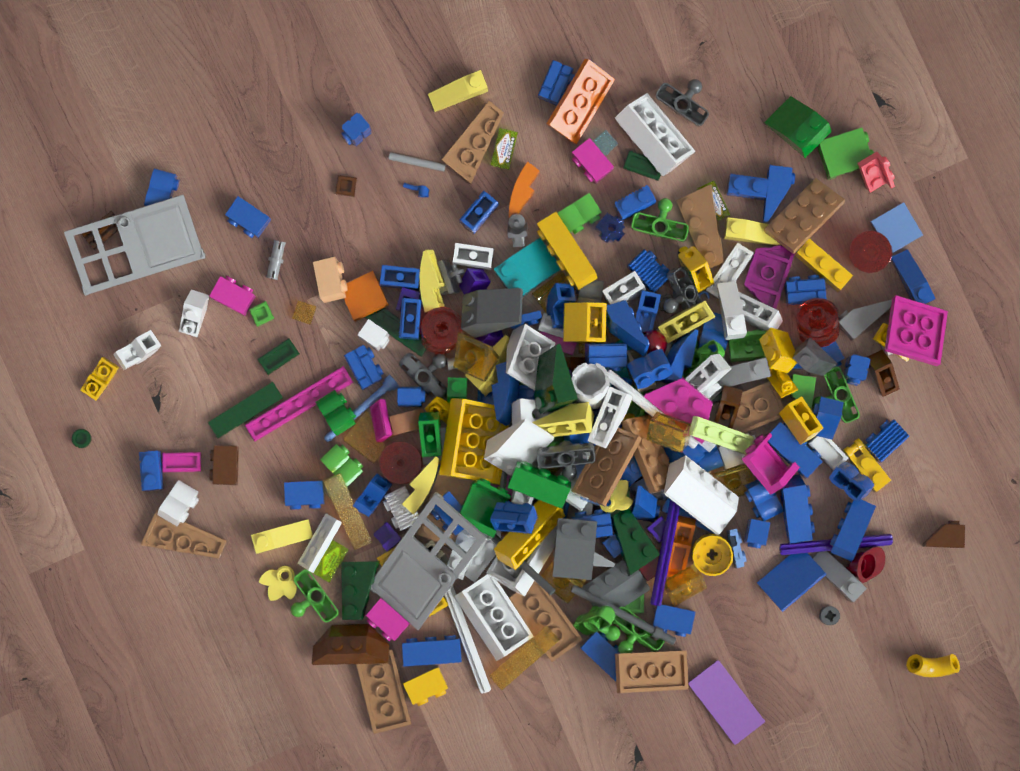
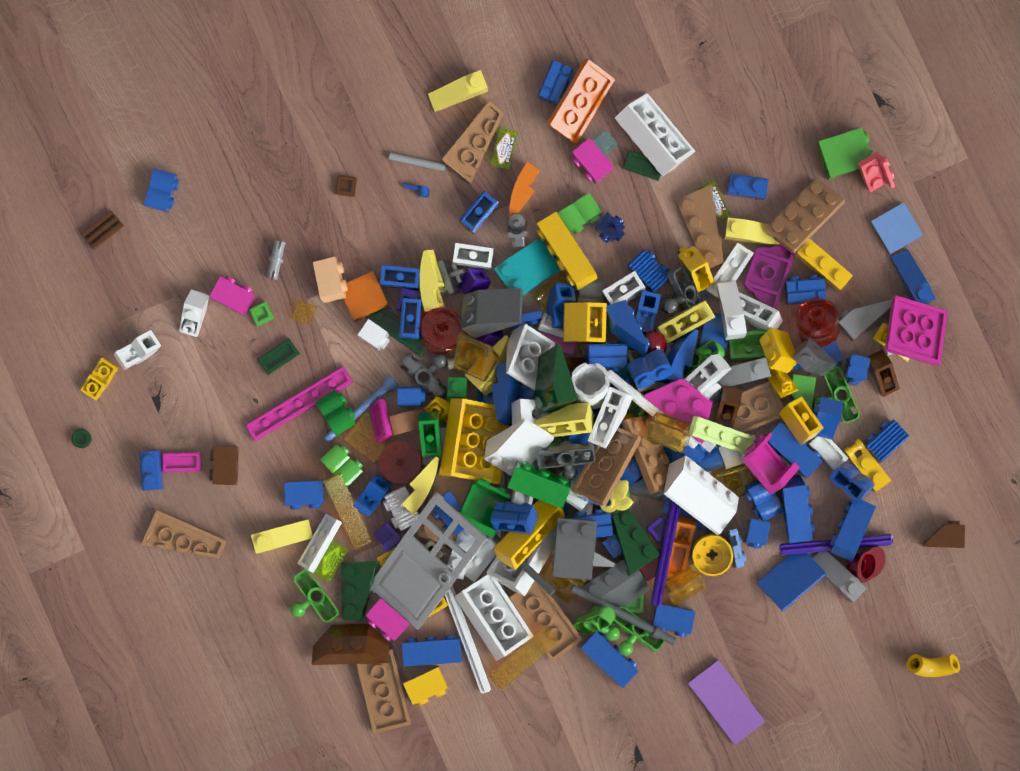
(152, 237): light grey door -> none
(177, 503): white brick -> none
(245, 410): dark green tile -> none
(247, 217): blue brick -> none
(278, 585): light yellow plate -> none
(355, 130): blue brick -> none
(363, 366): blue brick -> none
(634, 202): blue brick -> none
(645, 505): blue slope -> none
(648, 225): bright green piece -> none
(651, 671): medium nougat plate -> none
(690, 113): dark grey piece -> none
(779, 183): blue slope -> none
(799, 126): green slope -> none
(826, 615): dark grey wheel -> none
(860, 247): clear red wheel -> none

